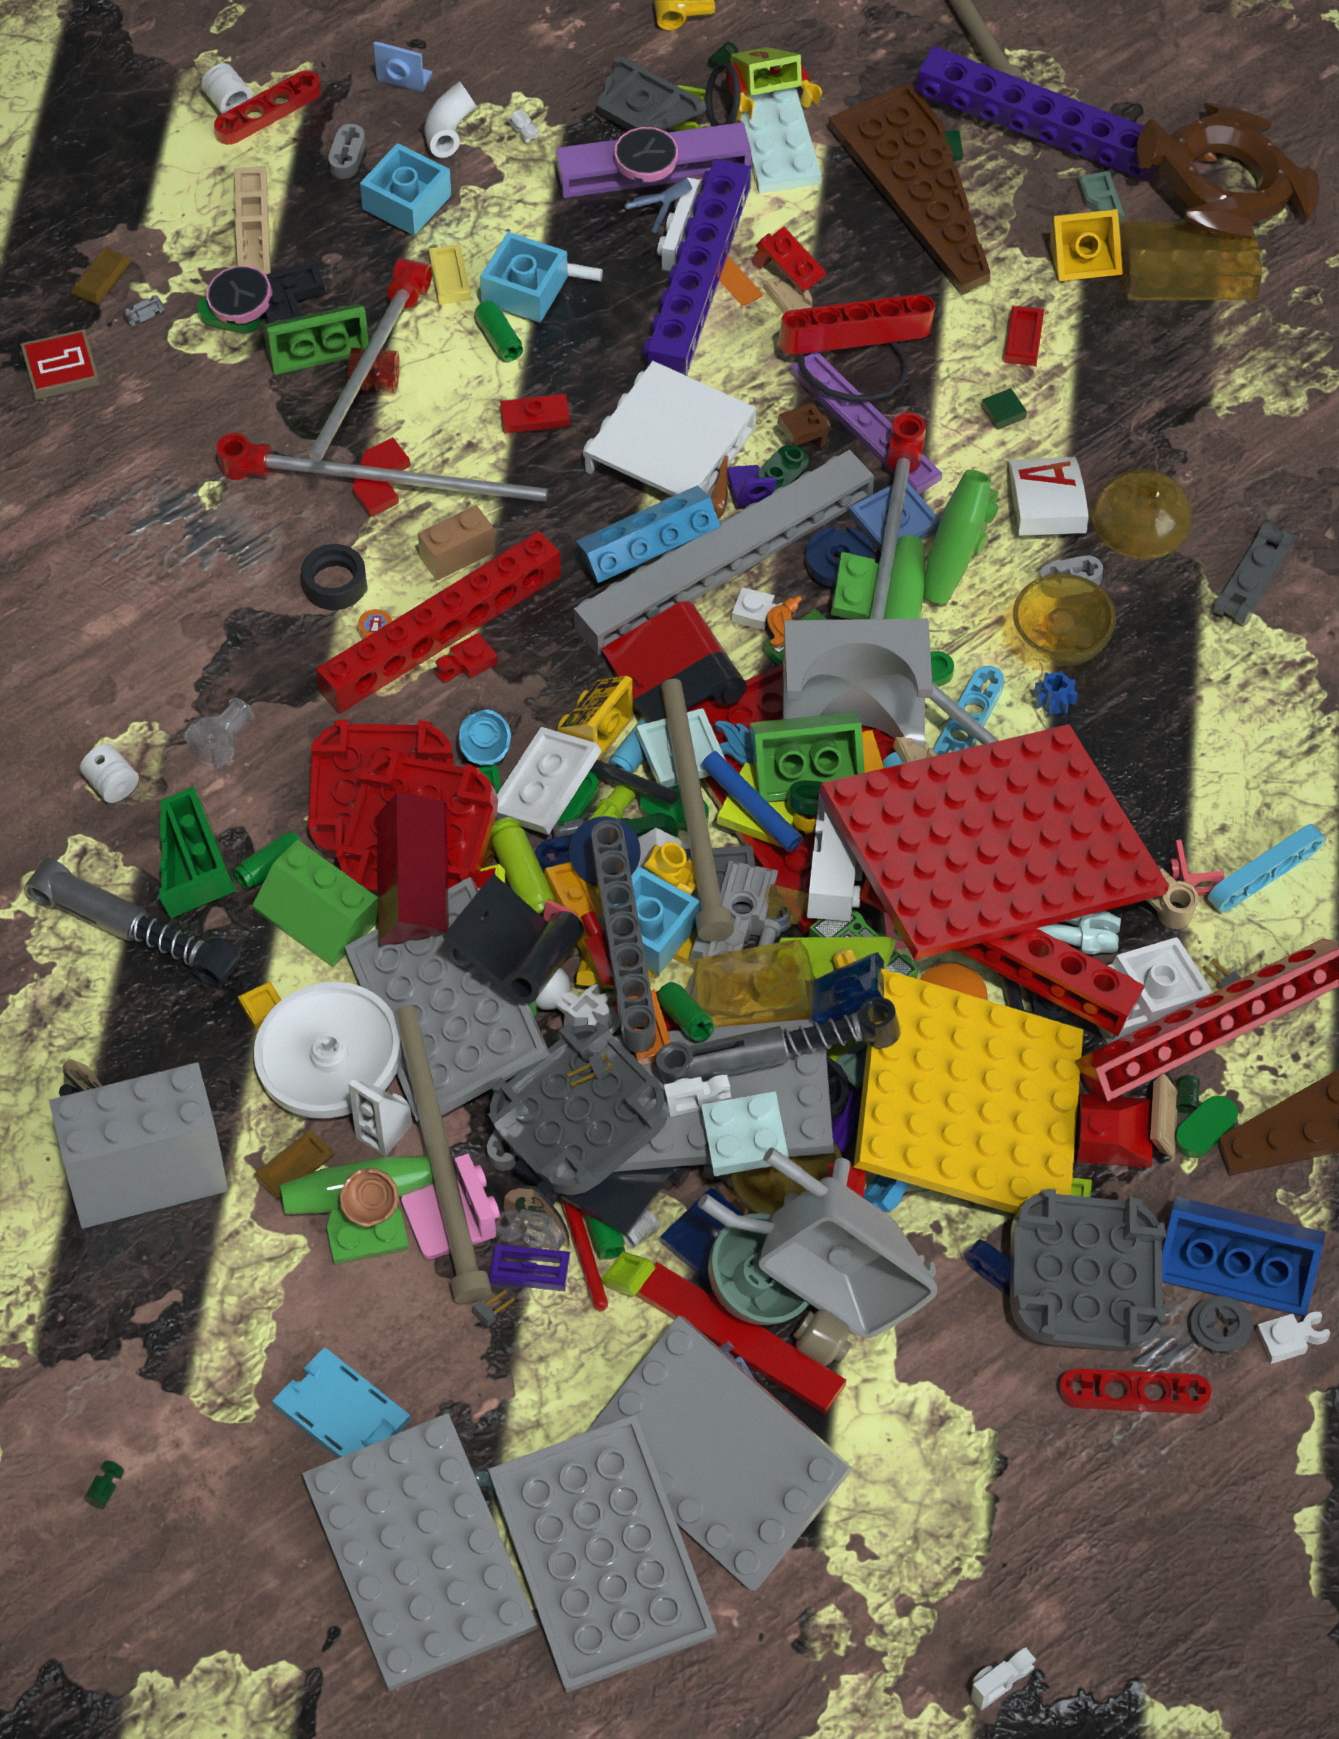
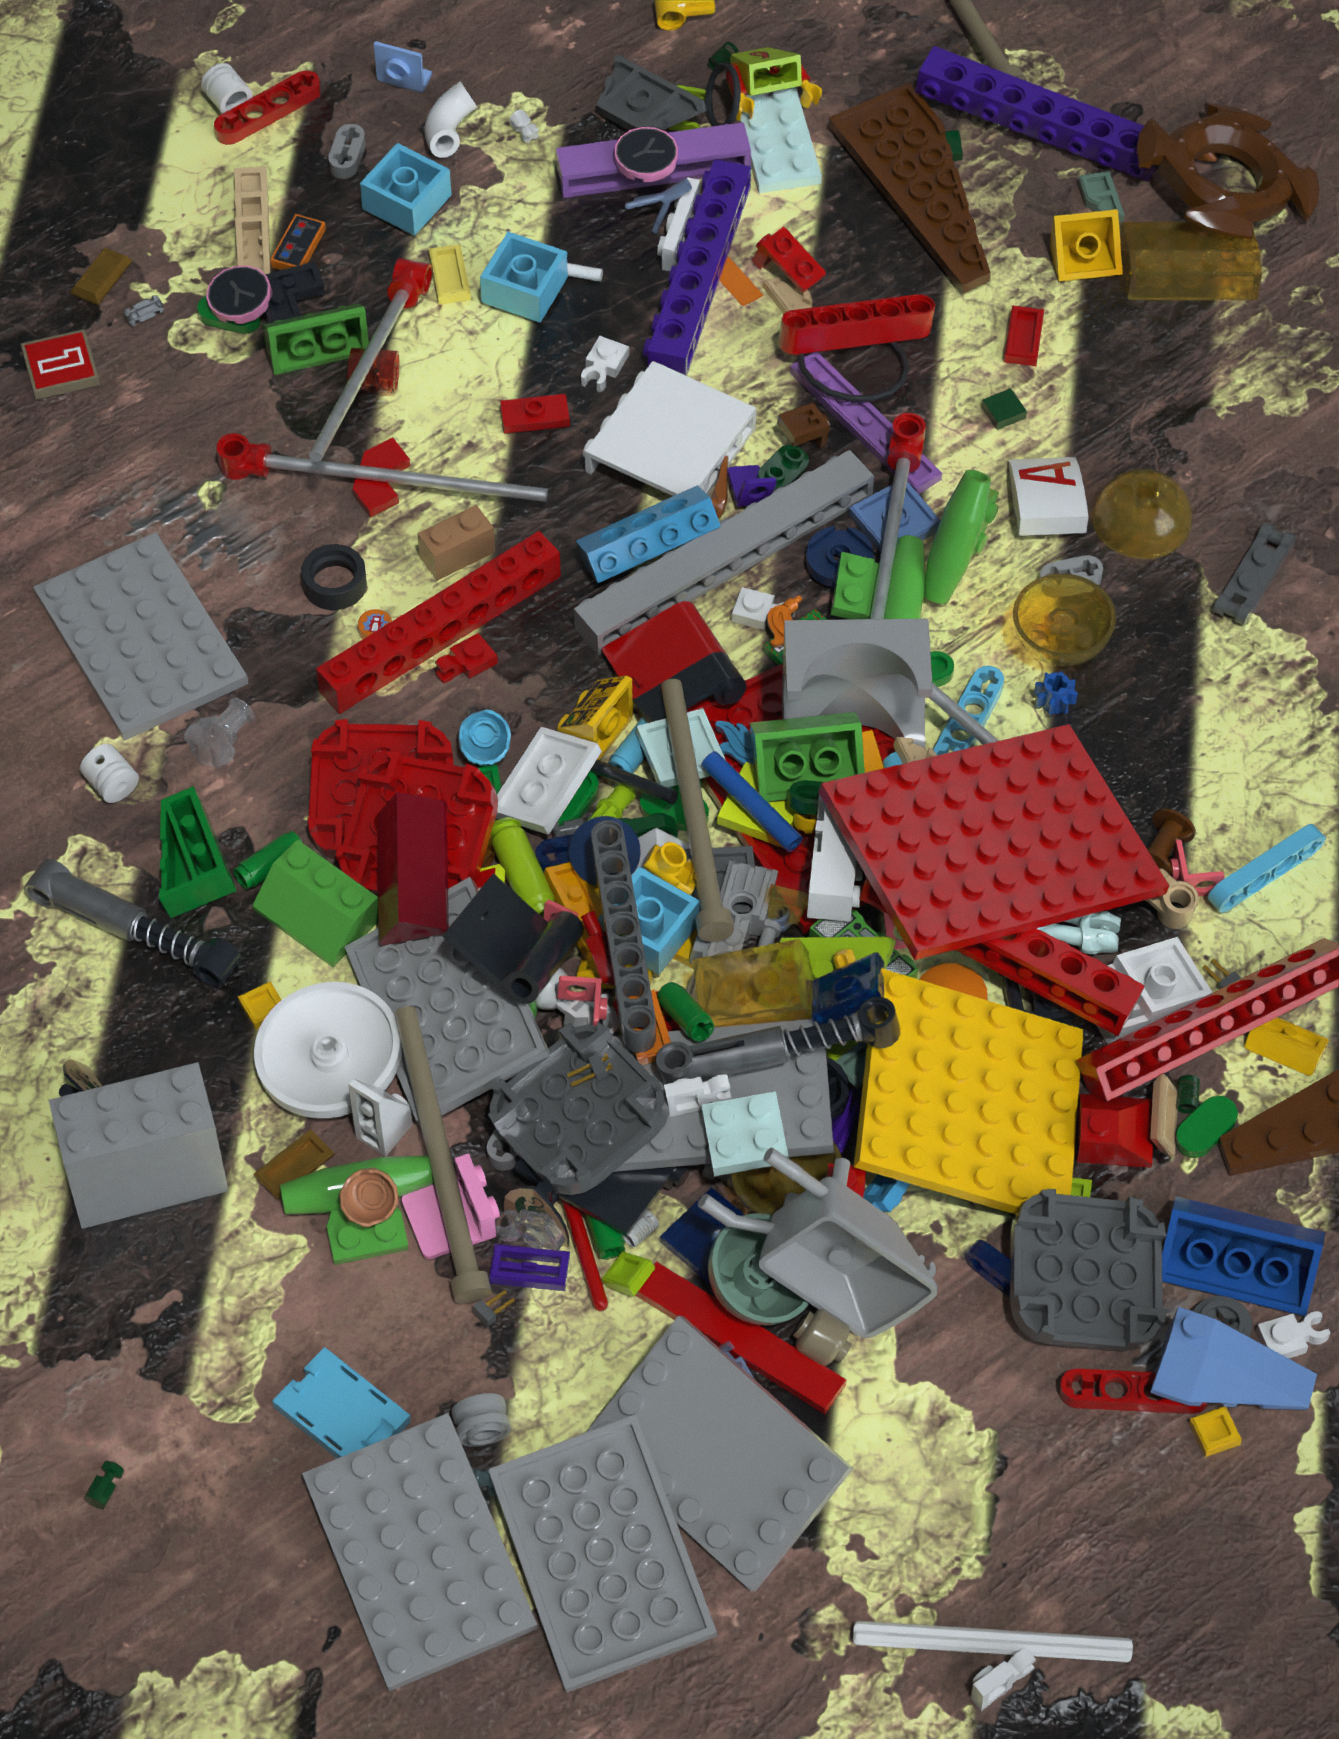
(140, 636): none -> light grey plate
(298, 242): none -> tile
(481, 1419): none -> light grey wheel
(498, 331): green piece -> none
(592, 994): none -> coral bracket
(603, 360): none -> white plate
(992, 1641): none -> white axle
(1170, 827): none -> reddish brown piece
(1215, 1431): none -> yellow tile
(1218, 1364): none -> medium blue wedge
(1287, 1045): none -> yellow slope

